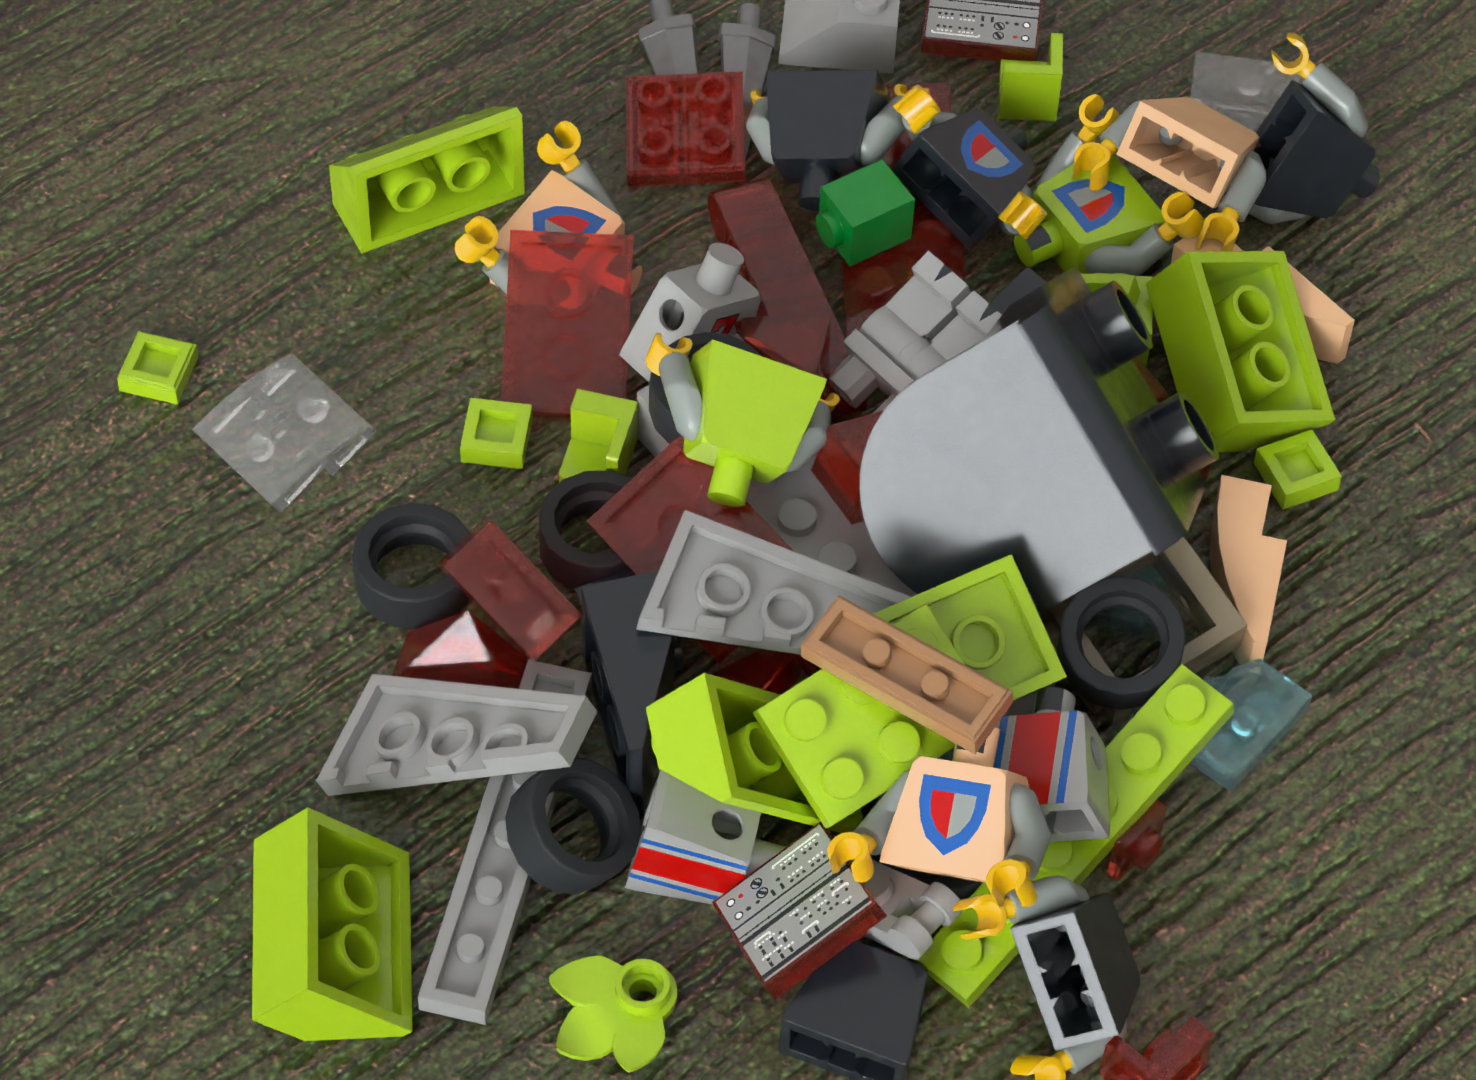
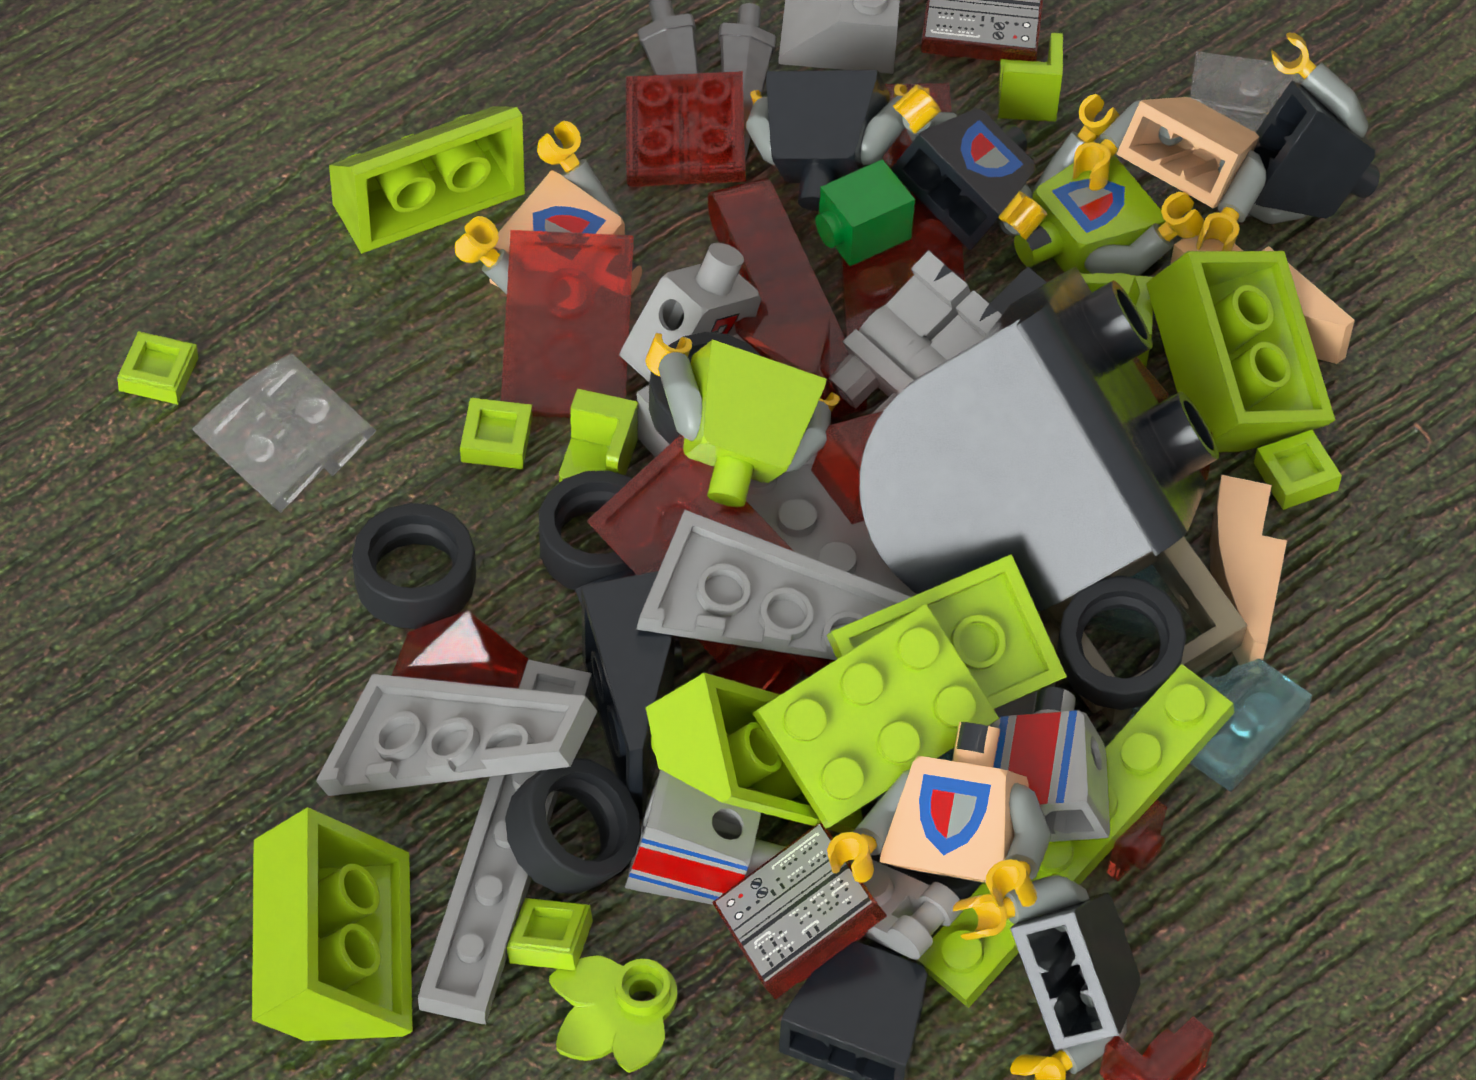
(509, 589): clear red brick -> none
(549, 934): none -> lime tile
(906, 674): medium nougat tile -> none

